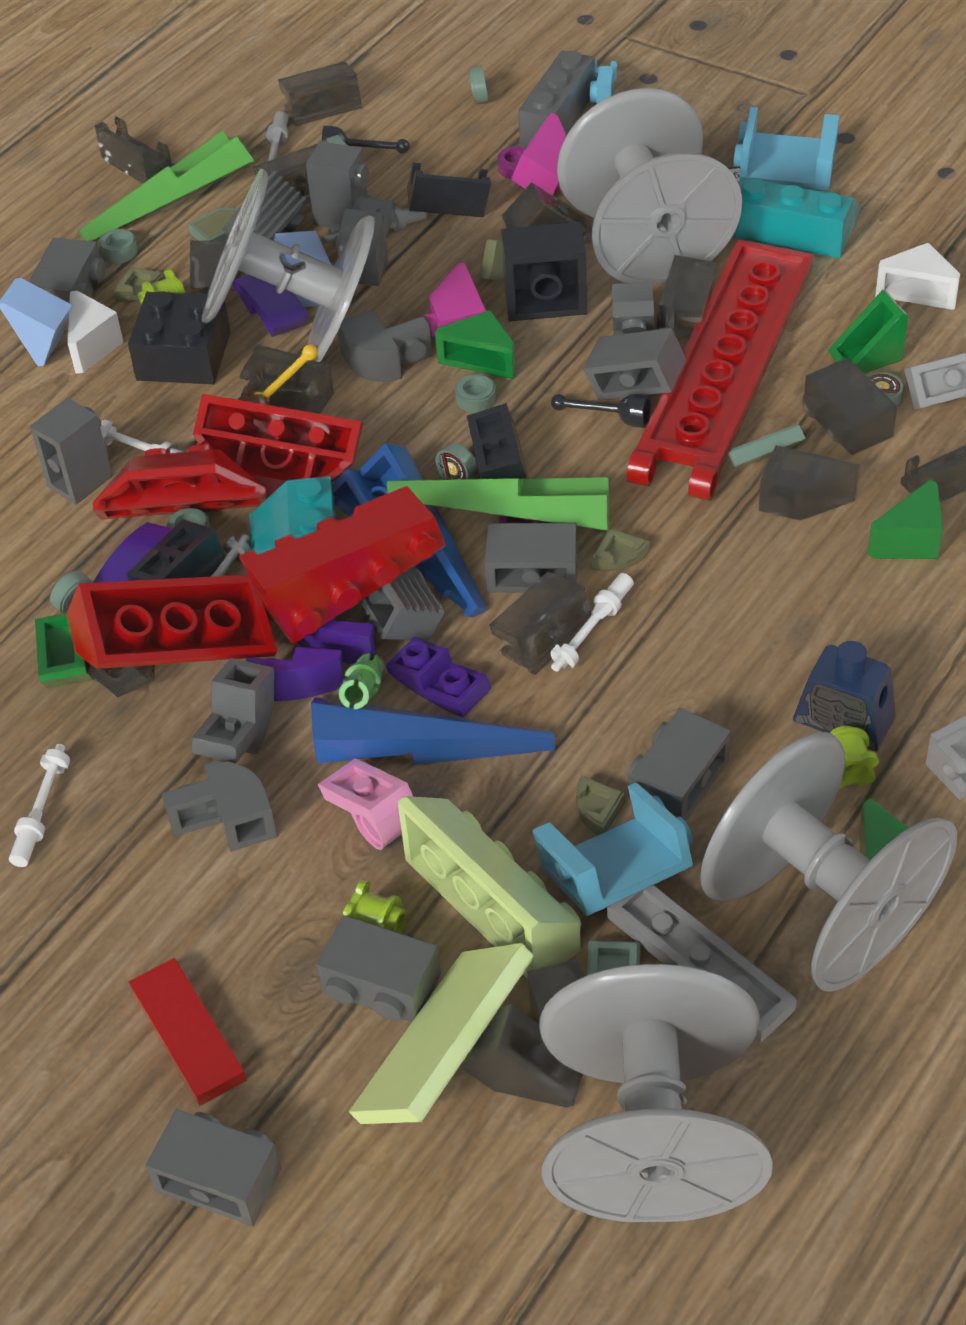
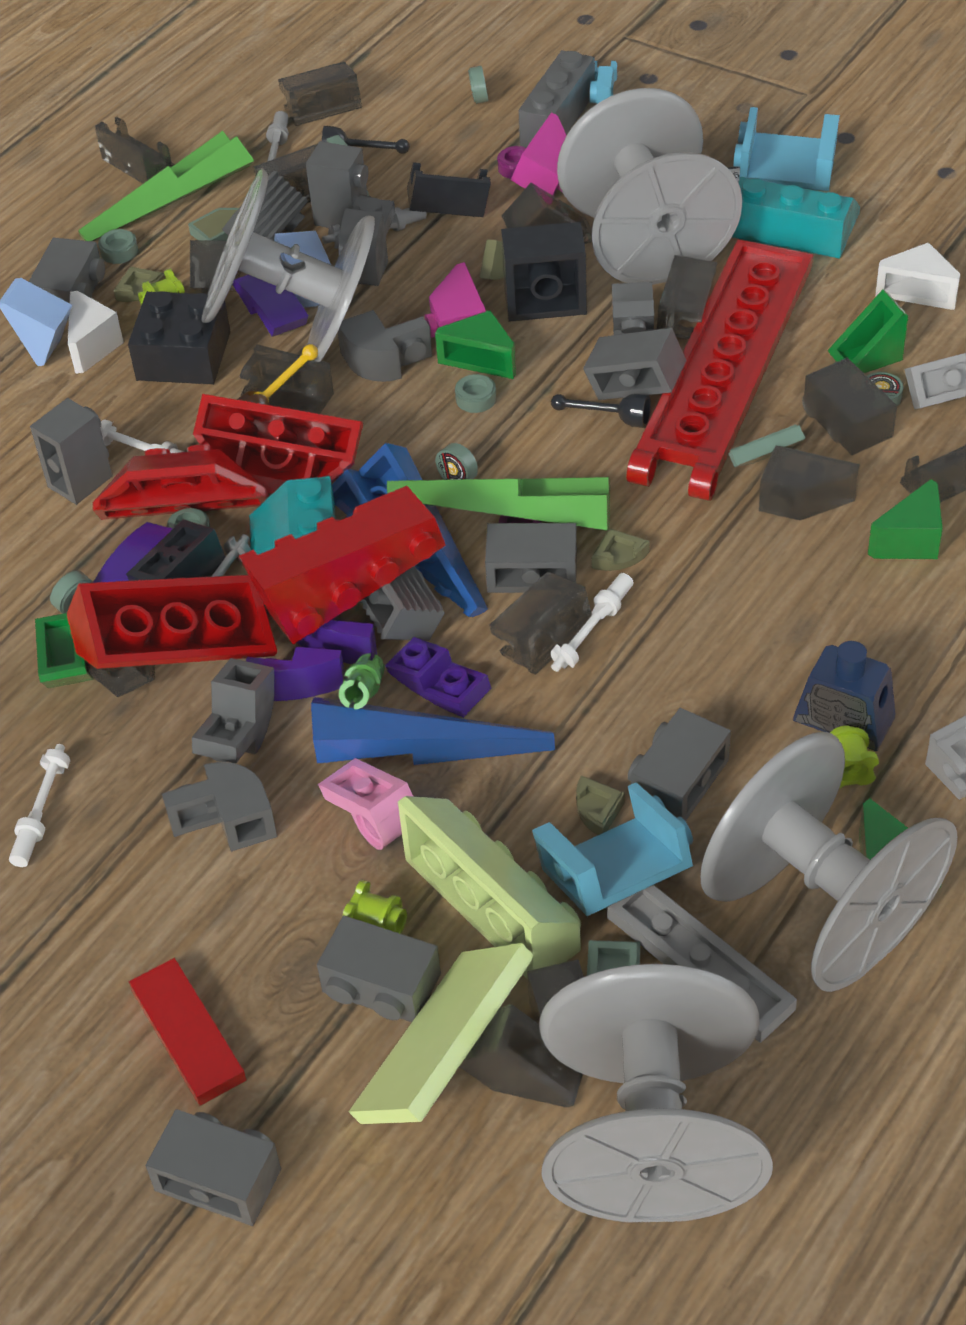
(497, 444): black hinge -> none

